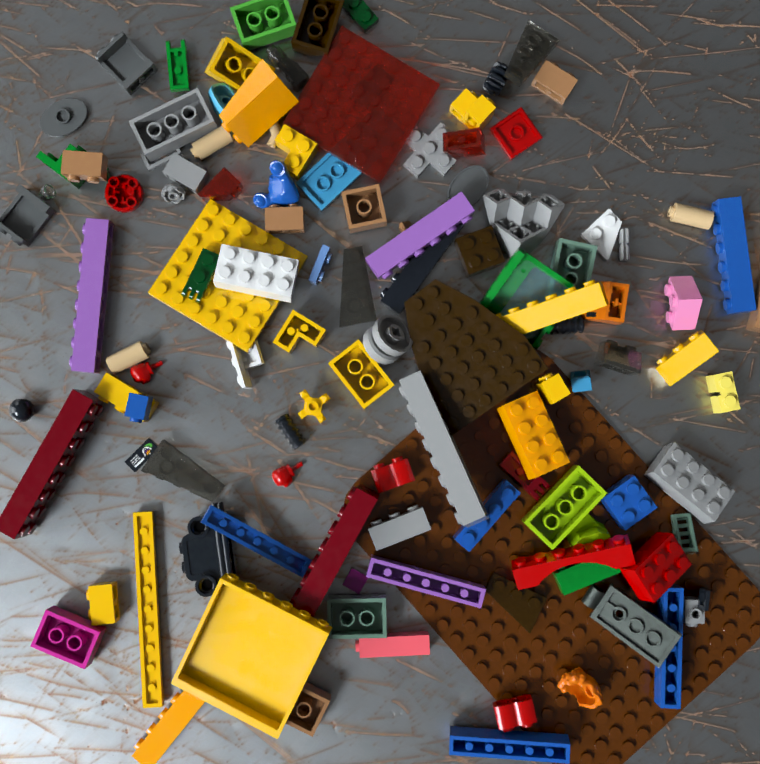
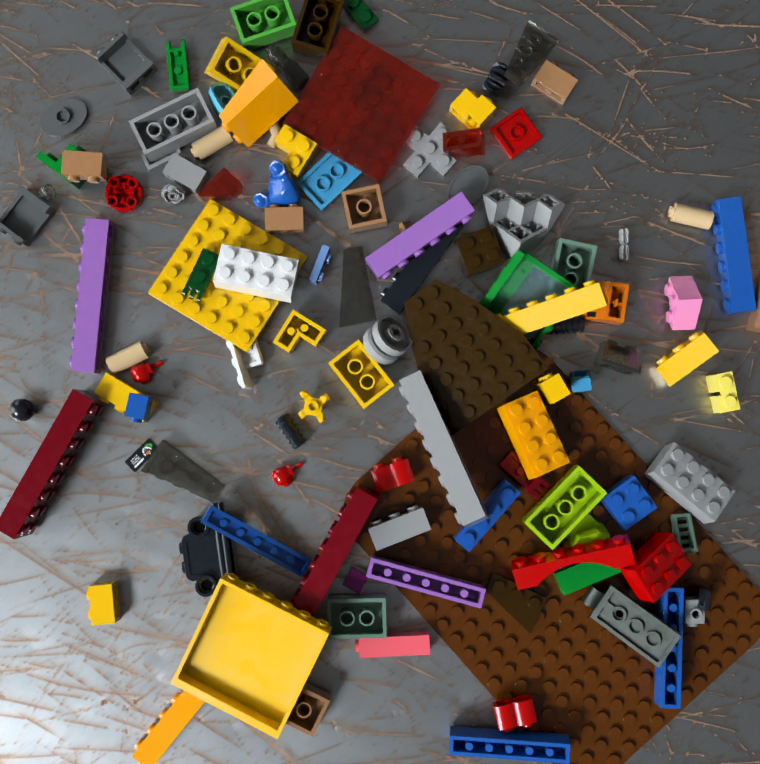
(68, 637): dark pink brick -> none
(148, 609): yellow plate -> none
(583, 687): orange hair -> none
(603, 233): white wing -> none

